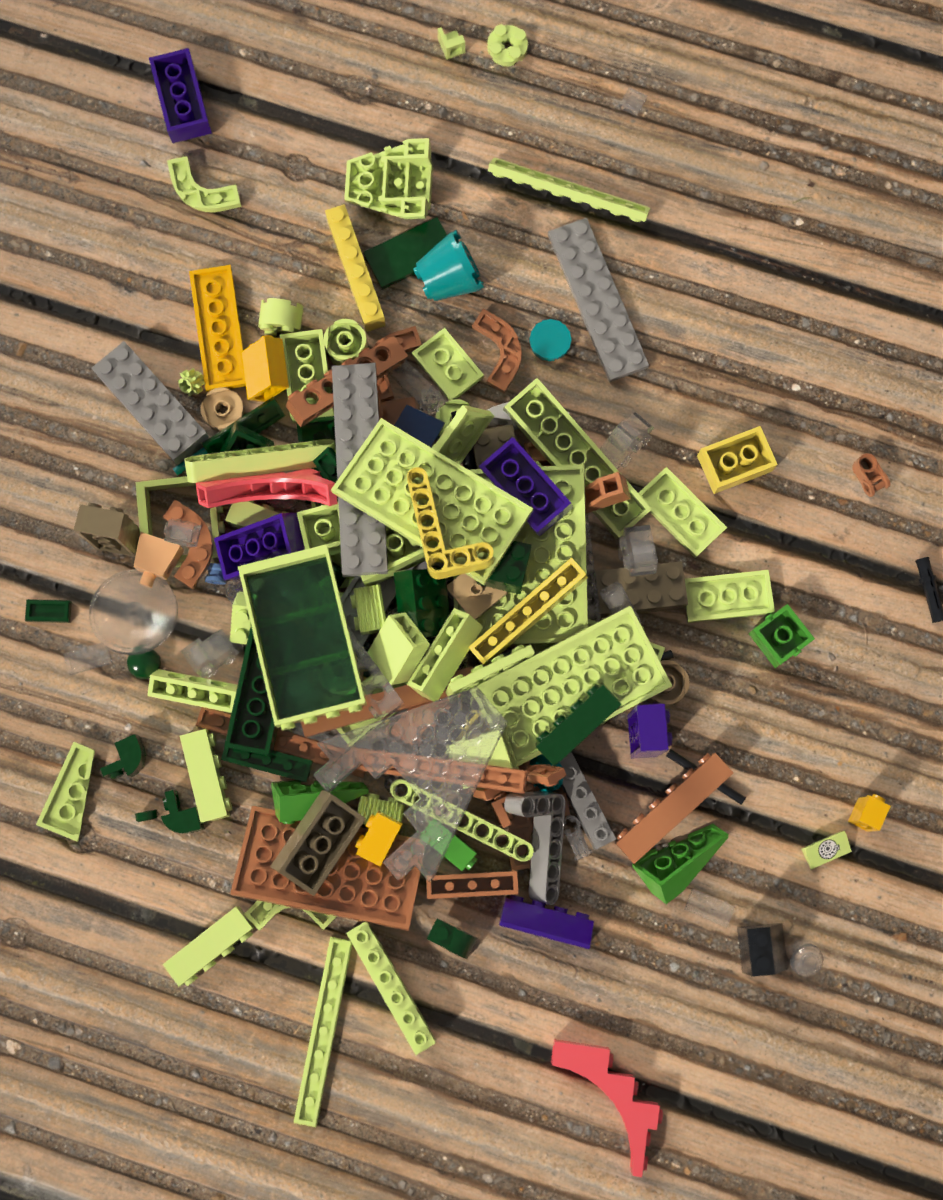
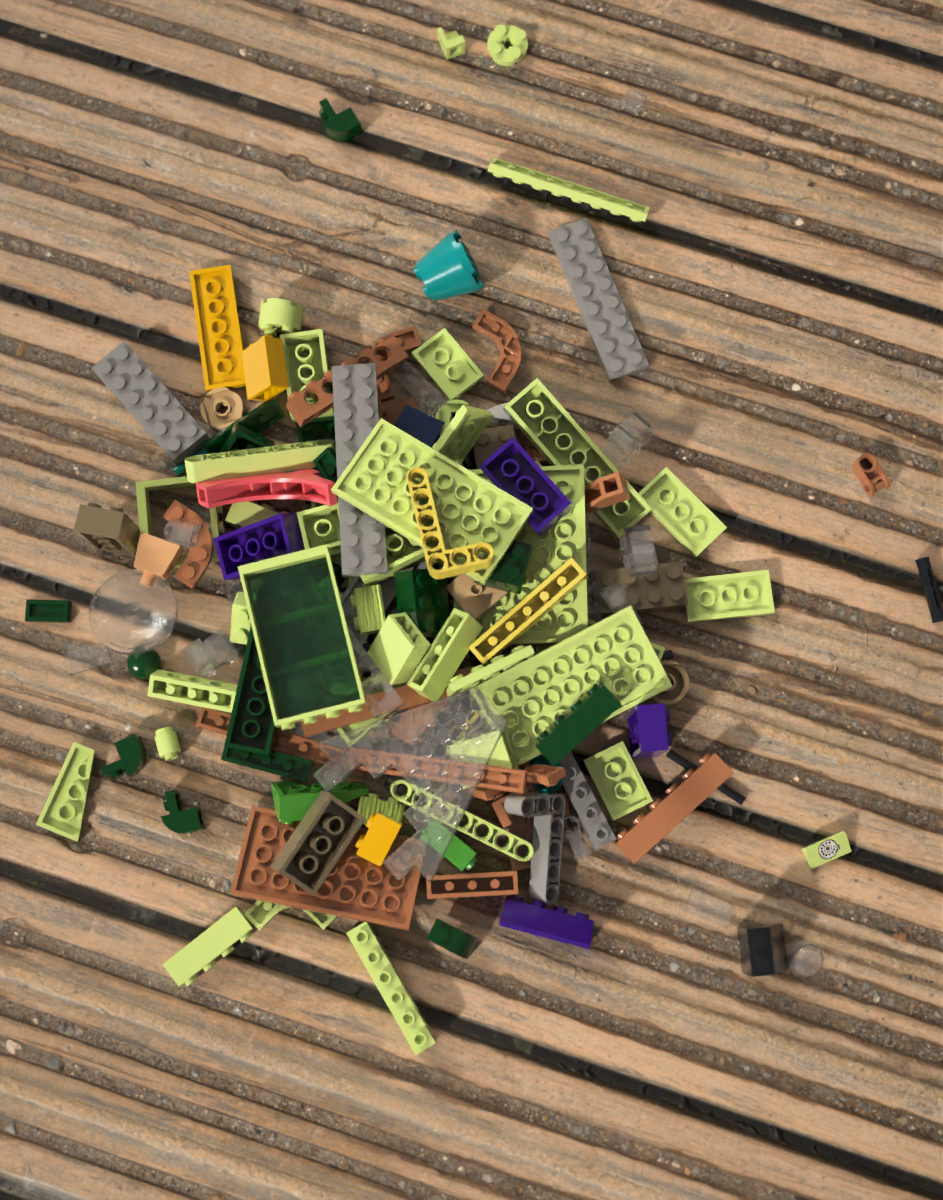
(146, 815): dark green tile -> none
(167, 743): none -> yellowish green brick
(180, 95): dark purple brick -> none
(191, 382): yellowish green gear -> none
(198, 197): yellowish green plate -> none
(205, 775): yellowish green brick -> none
(215, 575): medium blue wheel -> none
(323, 1032): yellowish green tile -> none
(339, 126): none -> dark green brick
(340, 332): yellowish green brick -> none
(355, 268): light yellow brick -> none
(393, 180): yellowish green wedge -> none
(398, 256): dark green tile -> none
(550, 340): teal tile -> none
(617, 780): none -> yellowish green plate
(637, 1115): coral arch -> none
(675, 866): bright green wedge -> none
(737, 459): light yellow brick -> none
(781, 636): bright green brick -> none
(869, 813): yellow brick -> none

